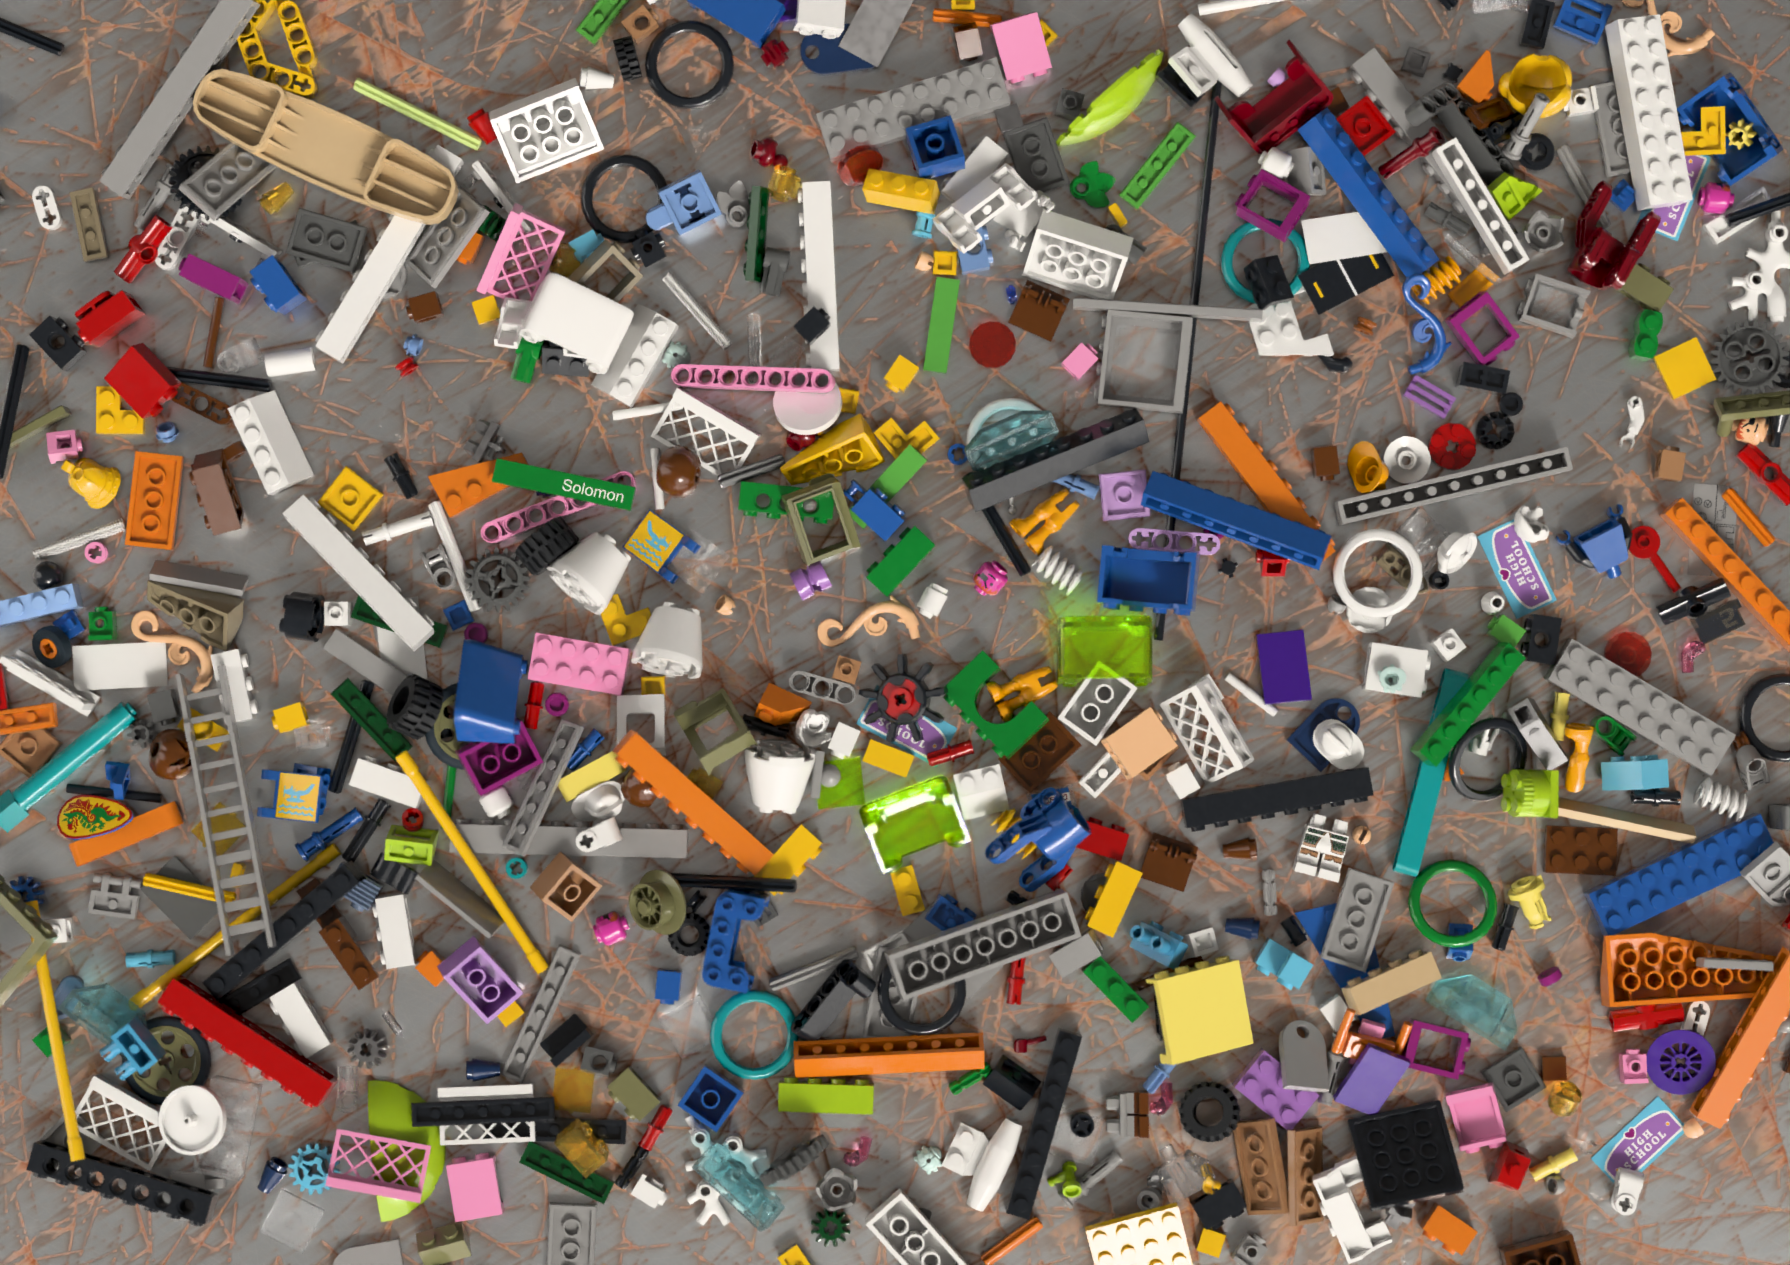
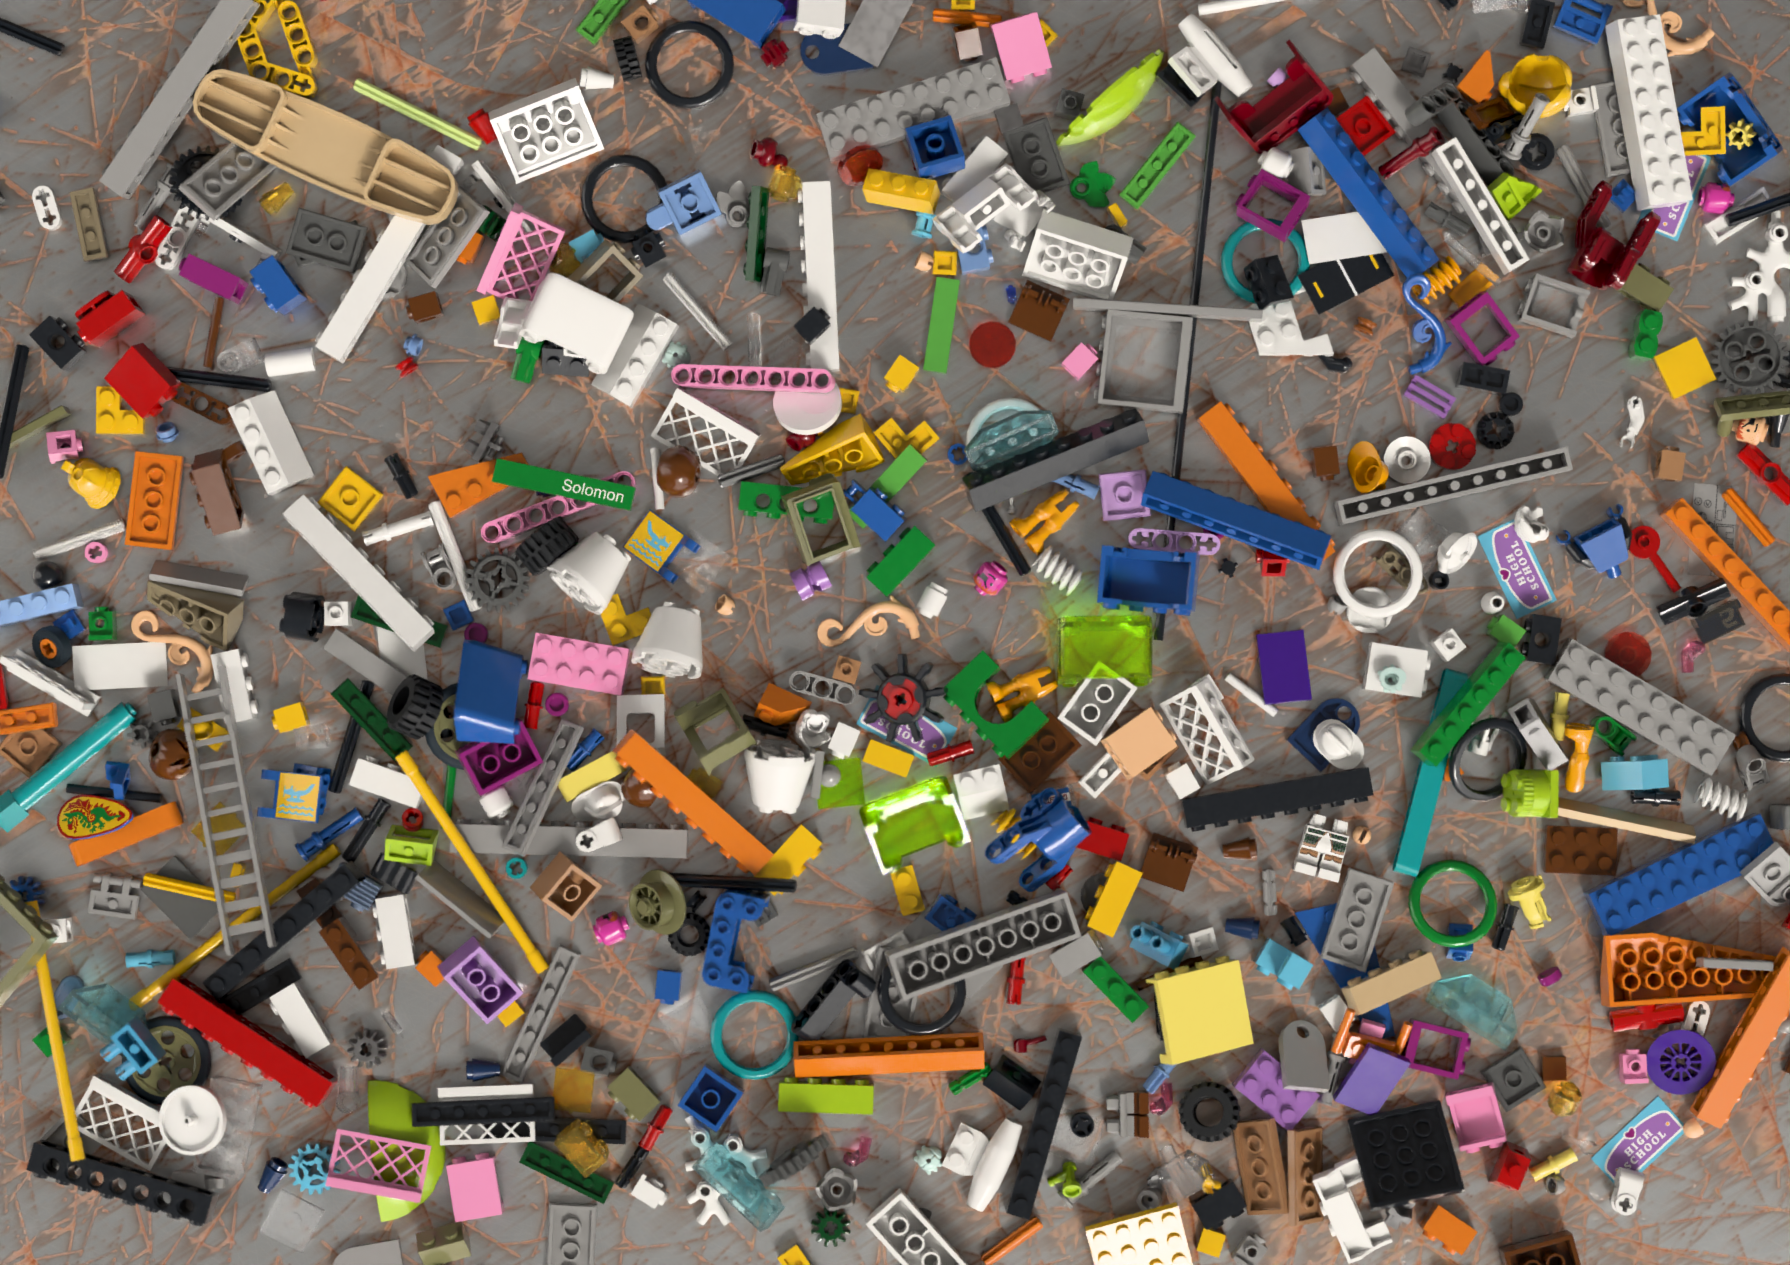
(644, 410): white bar -> none

